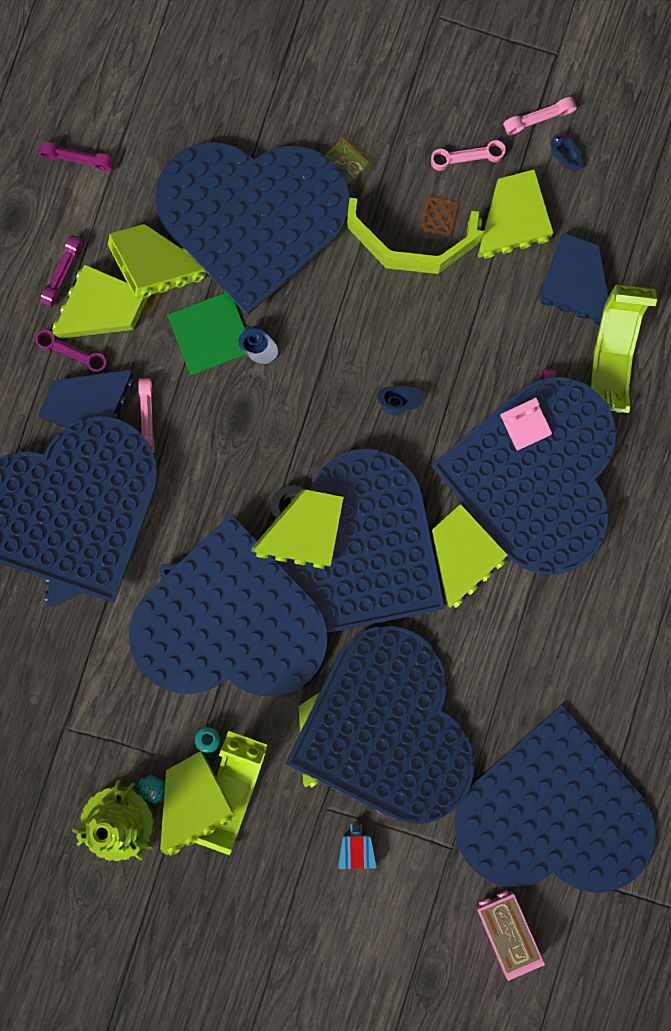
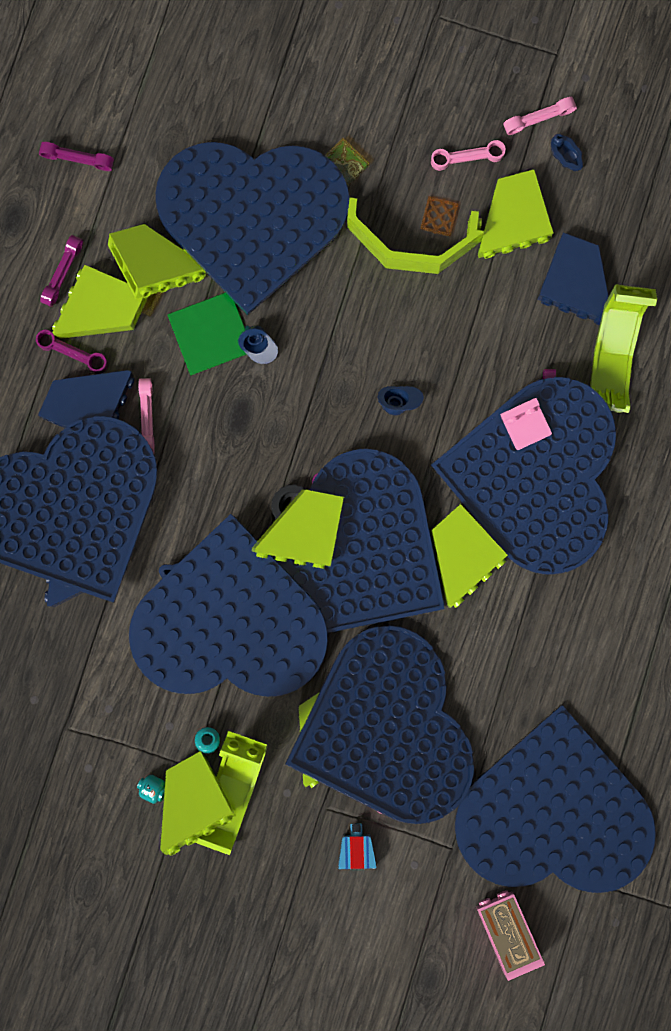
(126, 819): lime cone -> none

